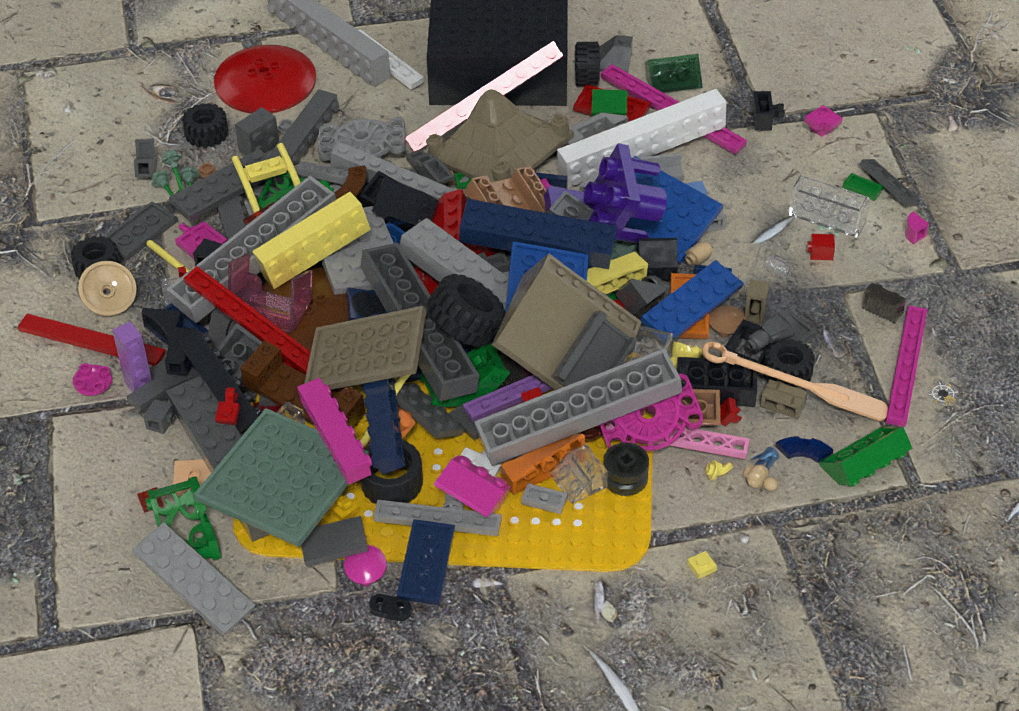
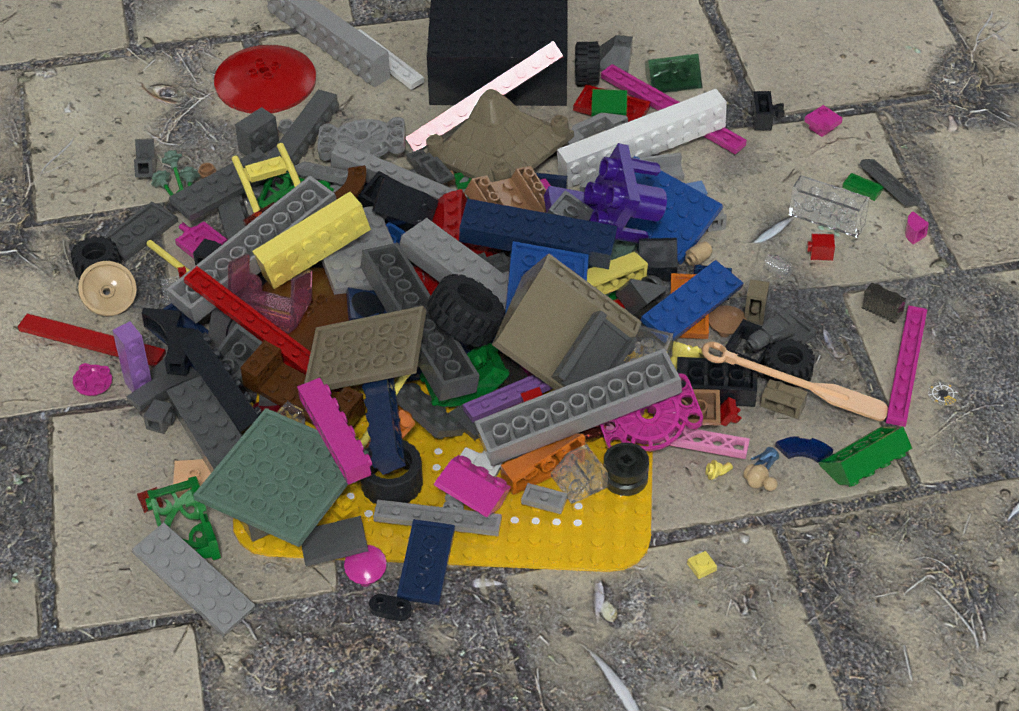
(205, 125): black tyre -> none
(229, 410): red plate -> none

